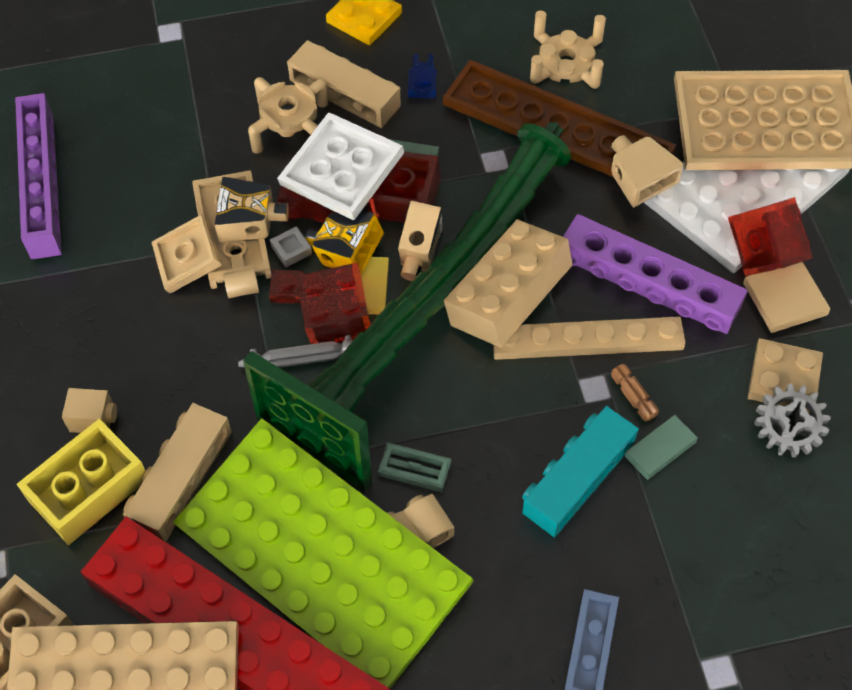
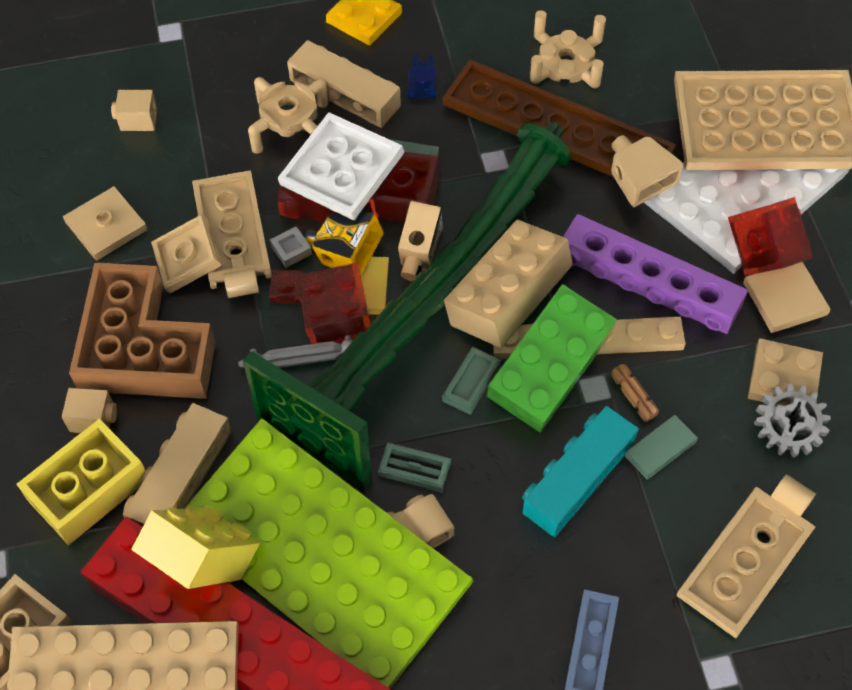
(37, 177): medium lavender brick -> none
(105, 223): none -> tan plate
(128, 349): none -> medium nougat brick
(135, 110): none -> tan brick
(196, 546): none -> light yellow brick
(246, 210): torso -> none
(471, 380): none -> sand green tile
(551, 358): none -> bright green brick
(740, 568): none -> tan hinge

